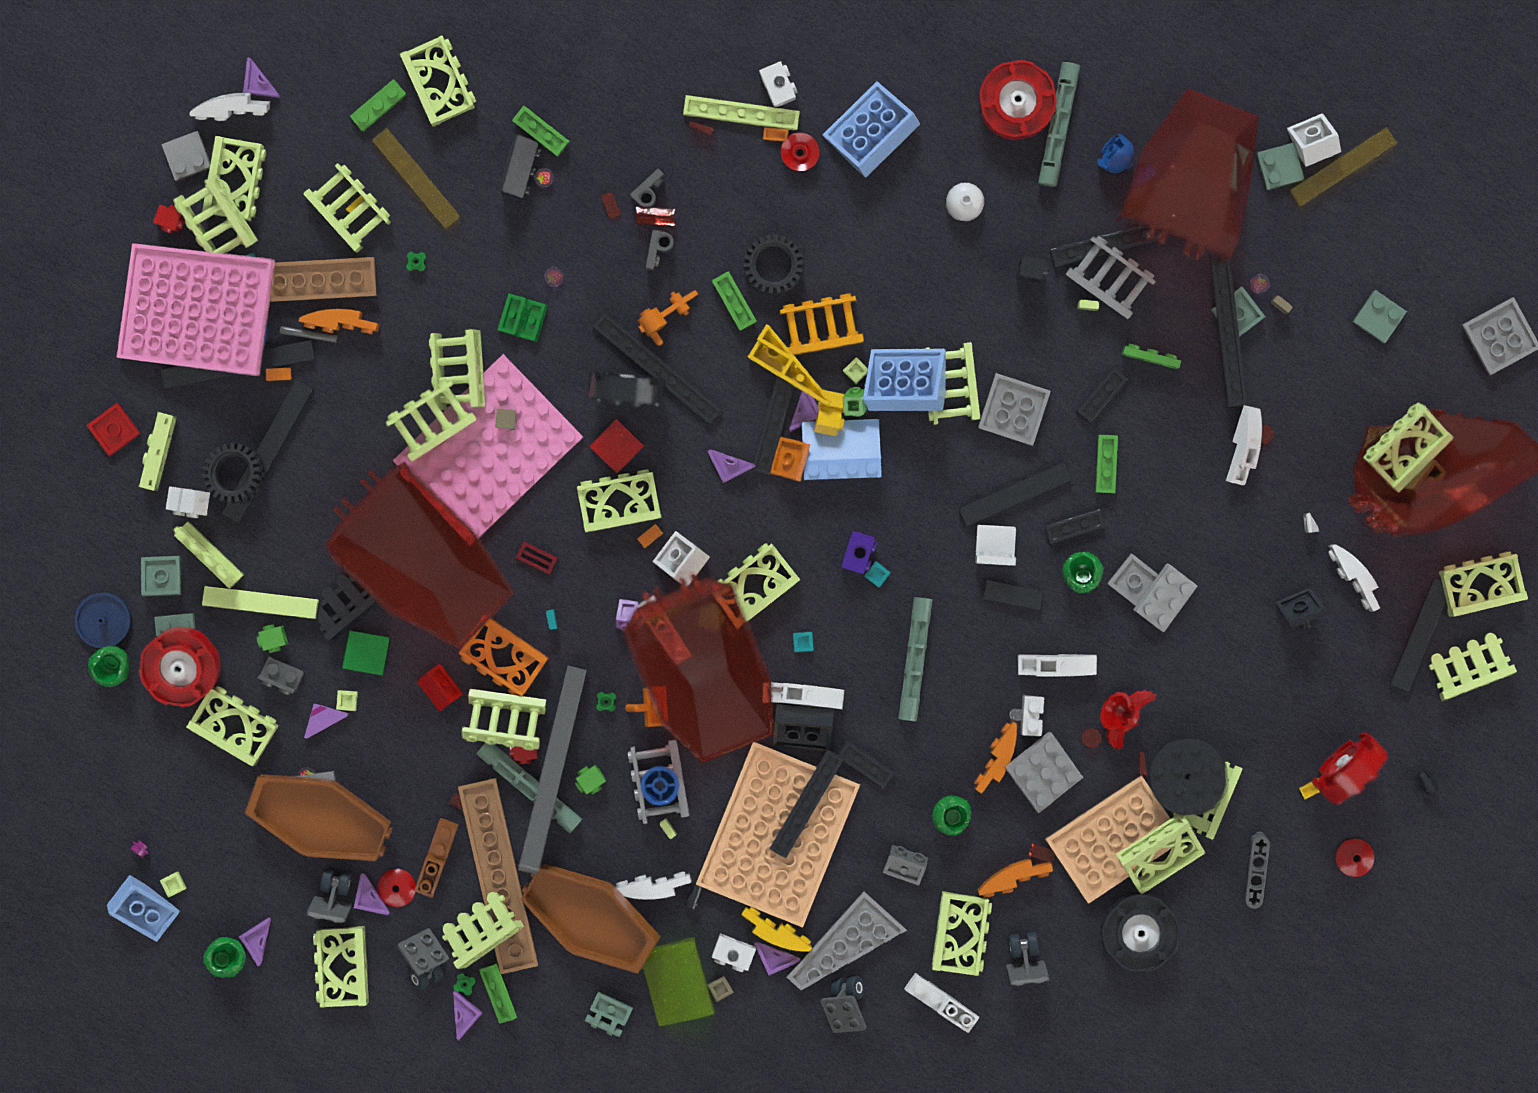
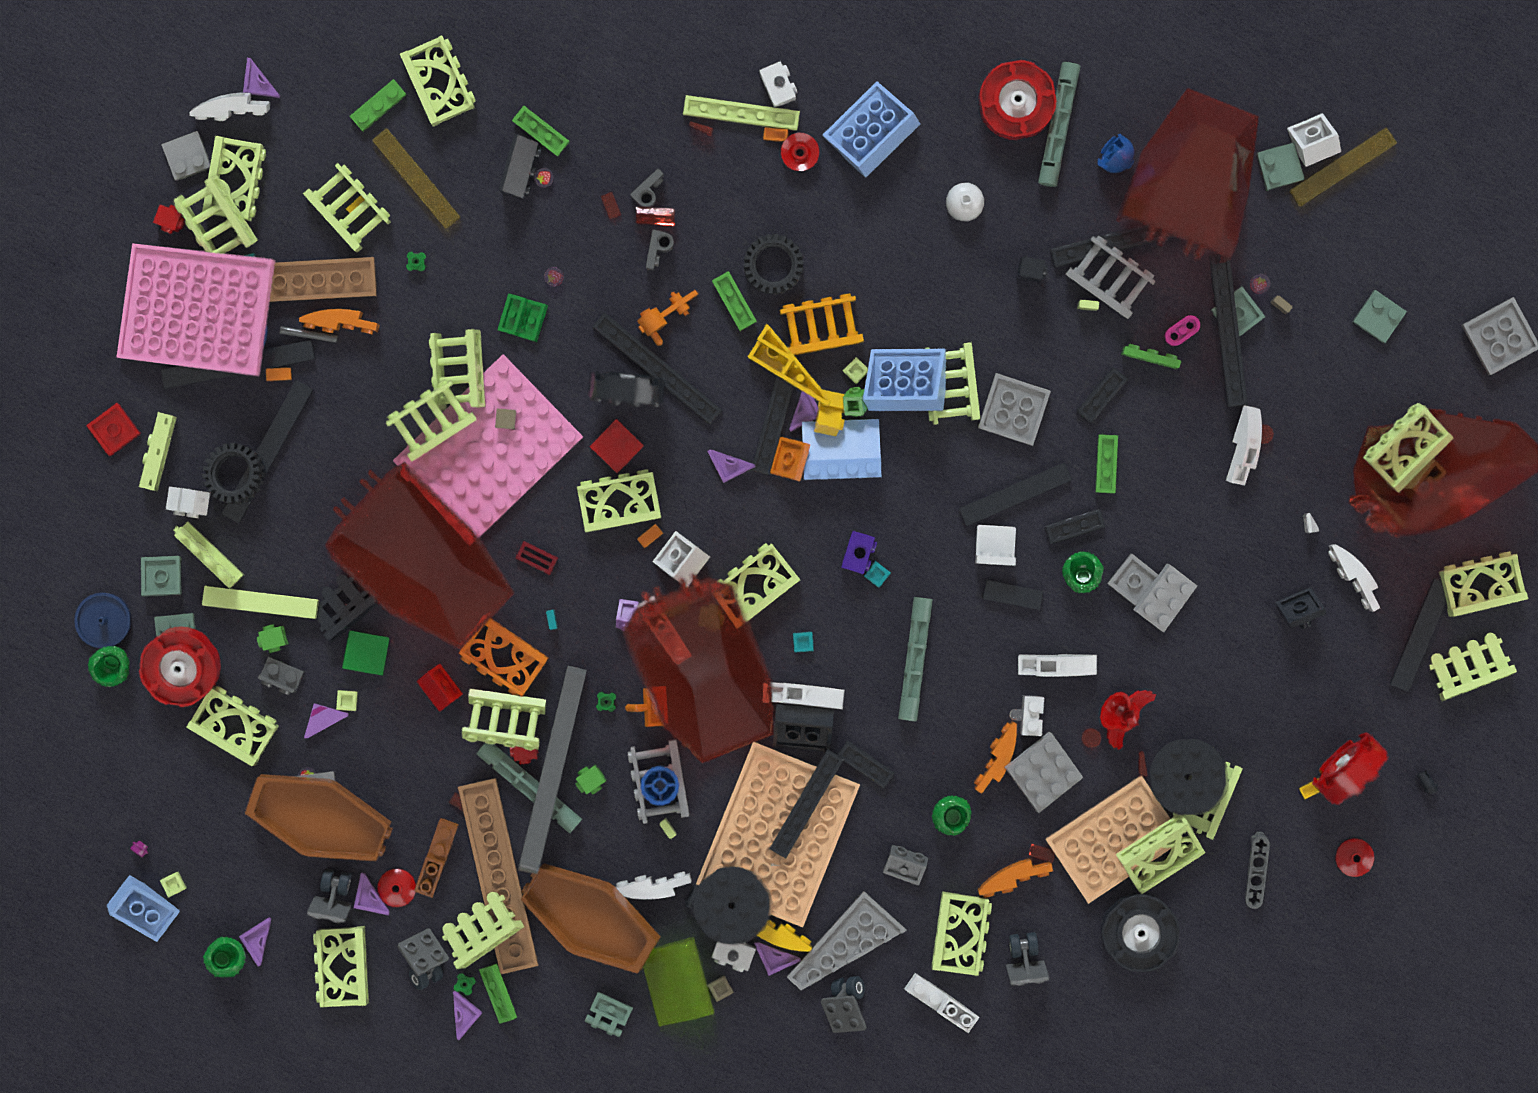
(714, 909): none -> black piece
(1182, 331): none -> dark pink plate

